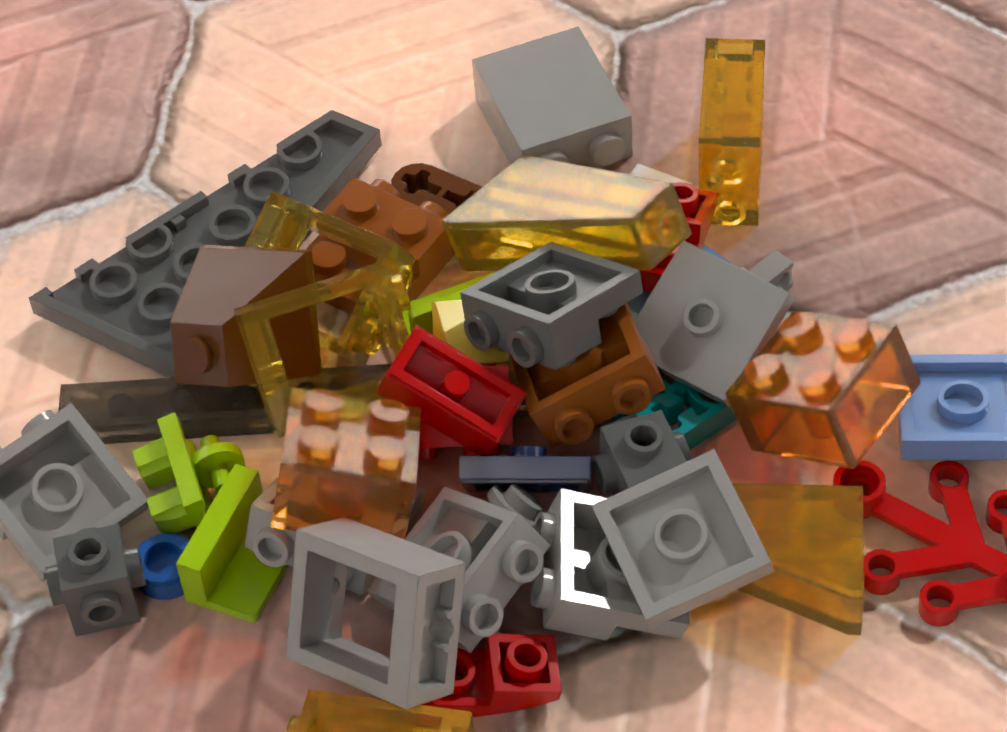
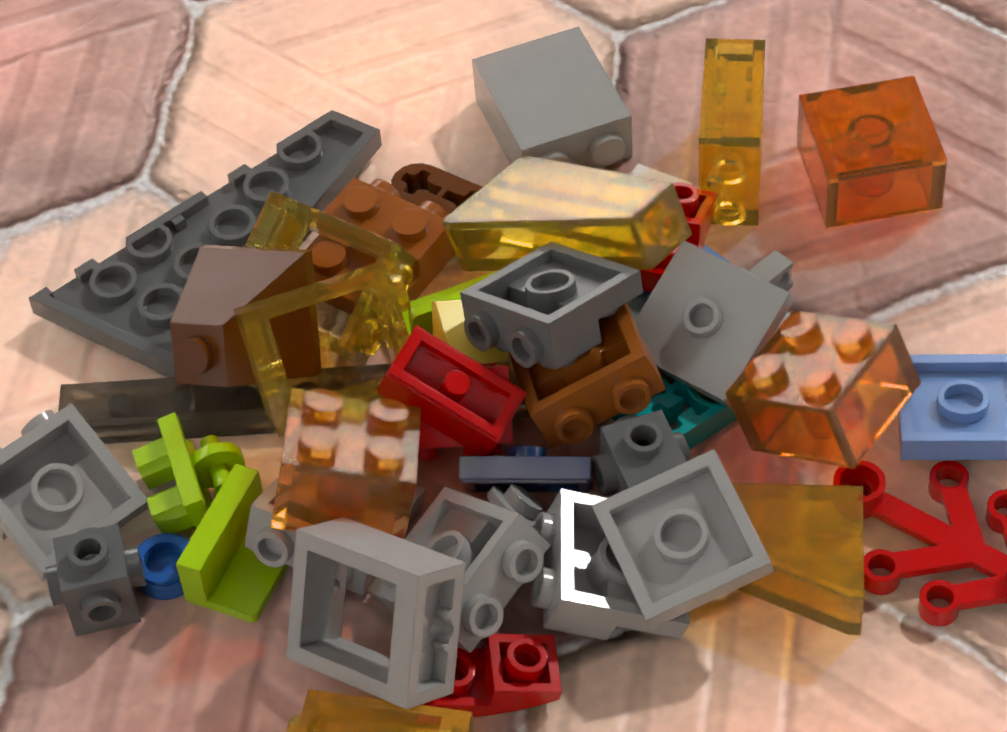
(871, 151): none -> clear orange brick

